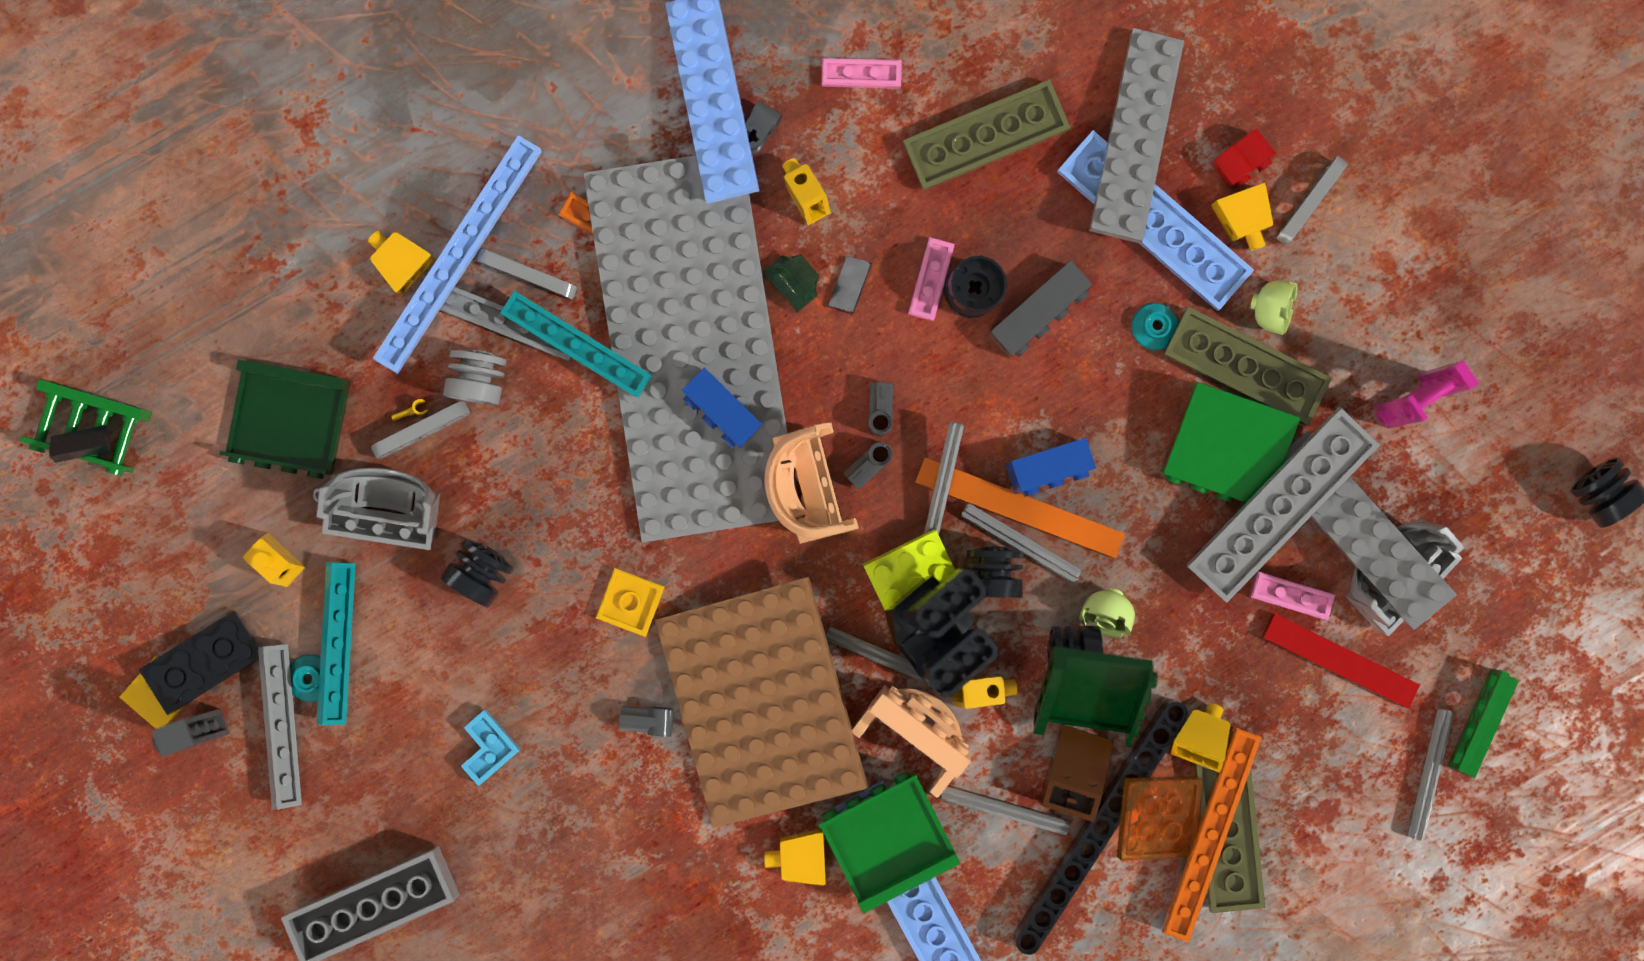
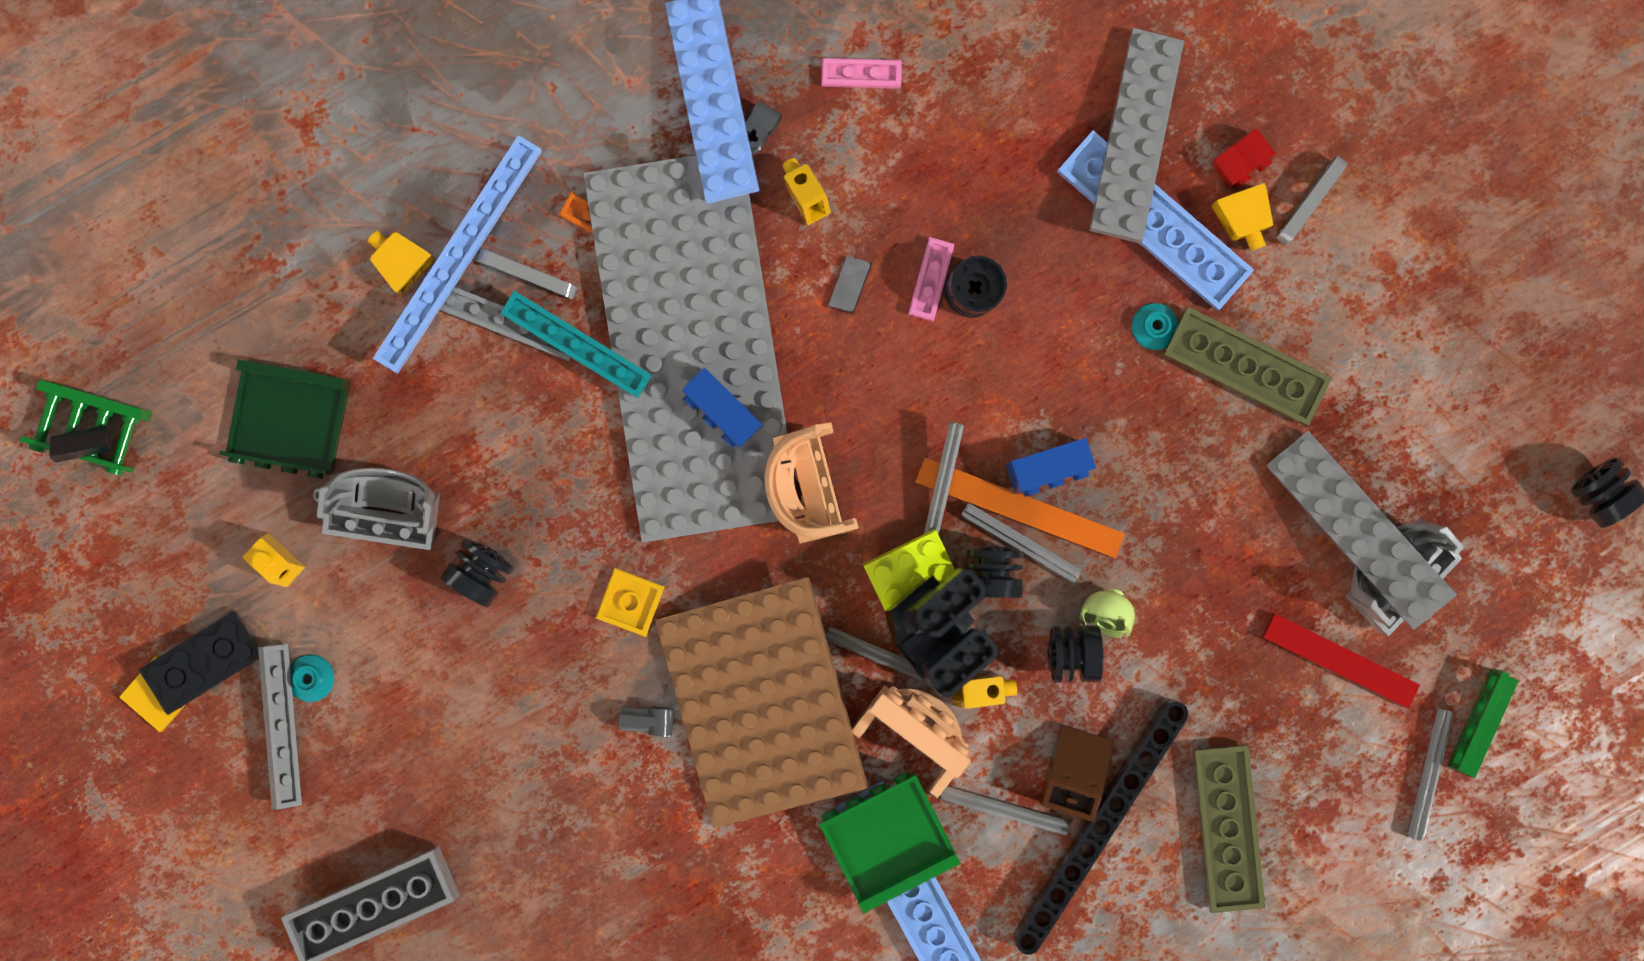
(189, 733): dark grey brick -> none
(336, 643): teal plate -> none
(410, 411): yellow hand -> none
(420, 430): light grey beam -> none
(474, 377): light grey wheel -> none
(495, 746): medium azure plate -> none
(794, 280): clear green slope -> none
(800, 858): yellow torso -> none
(866, 466): dark grey piece -> none
(881, 406): dark grey piece -> none
(986, 135): olive plate -> none
(1040, 309): dark grey brick -> none
(1095, 692): dark green panel -> none
(1158, 817): clear orange plate -> none
(1203, 738): yellow torso -> none
(1211, 835): orange tile -> none
(1228, 443): green panel -> none
(1274, 305): yellowish green cylinder -> none
(1283, 504): light grey plate -> none
(1292, 595): bright pink tile -> none
(1433, 385): dark pink fence -> none

